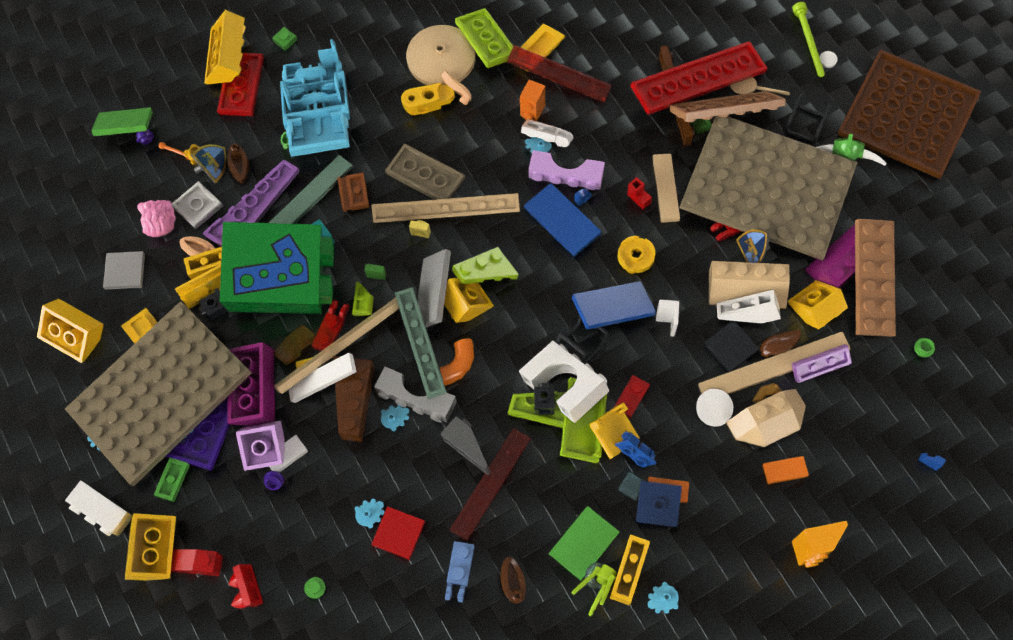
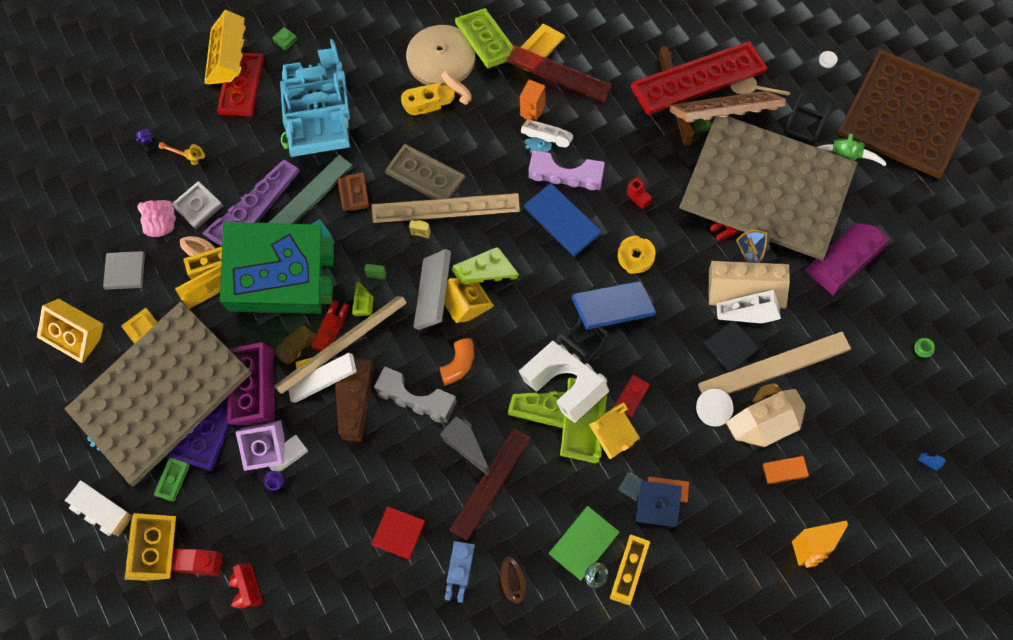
(122, 121): bright green tile -> none
(210, 160): shield -> none
(212, 306): black brick -> none
(238, 163): reddish brown arm -> none
(314, 587): bright green plate -> none
(369, 513): medium azure piece -> none
(394, 417): medium azure piece -> none
(420, 343): sand green tile -> none
(544, 406): black brick -> none
(582, 196): blue tile -> none
(605, 577): lime plant -> none
(641, 455): blue hinge -> none
(663, 598): medium azure piece -> none
(666, 188): tan tile -> none
(668, 312): white panel -> none
(780, 343): reddish brown arm -> none
(800, 10): lime piece -> none
(818, 303): yellow slope -> none
(821, 363): medium lavender tile -> none
(875, 277): medium nougat plate -> none

